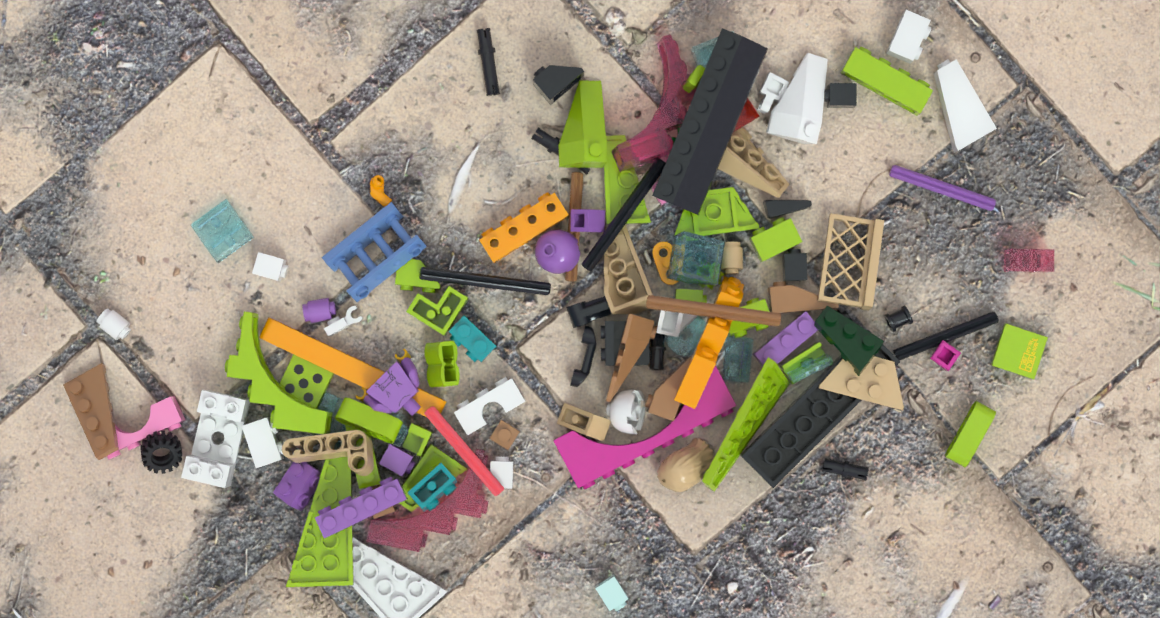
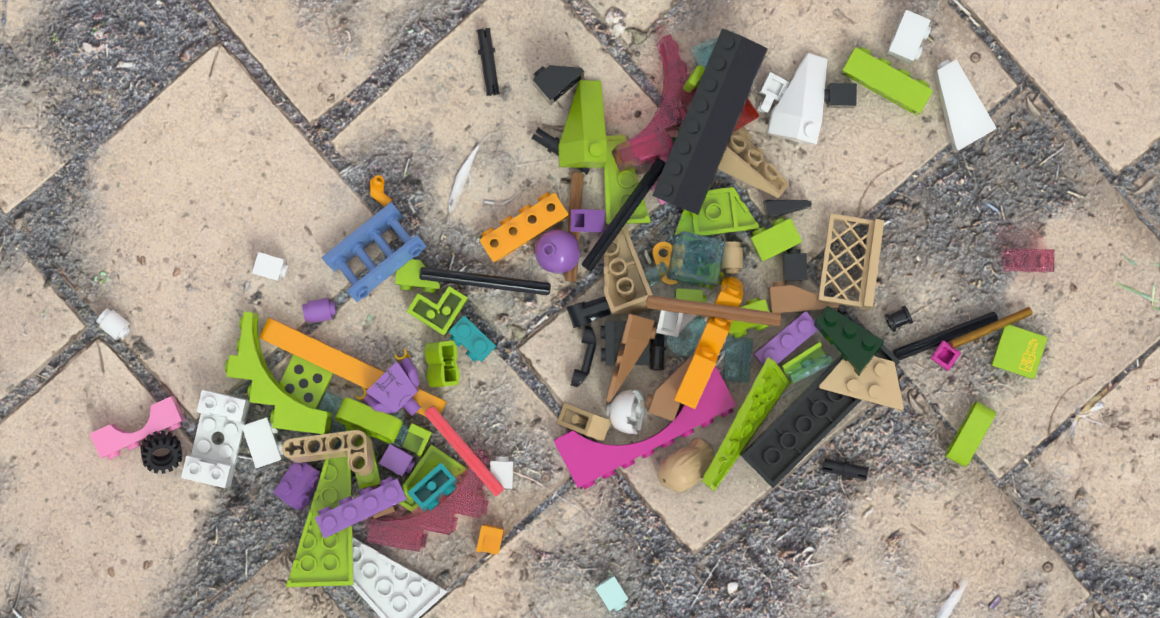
(92, 406): medium nougat wing -> none
(222, 231): clear light blue slope -> none
(337, 324): white plate -> none
(471, 414): white arch -> none
(490, 539): none -> light orange panel
(504, 434): medium nougat plate -> none
(656, 274): none -> clear light blue tile
(942, 187): medium lavender axle -> none
(971, 336): none -> pearl gold bar

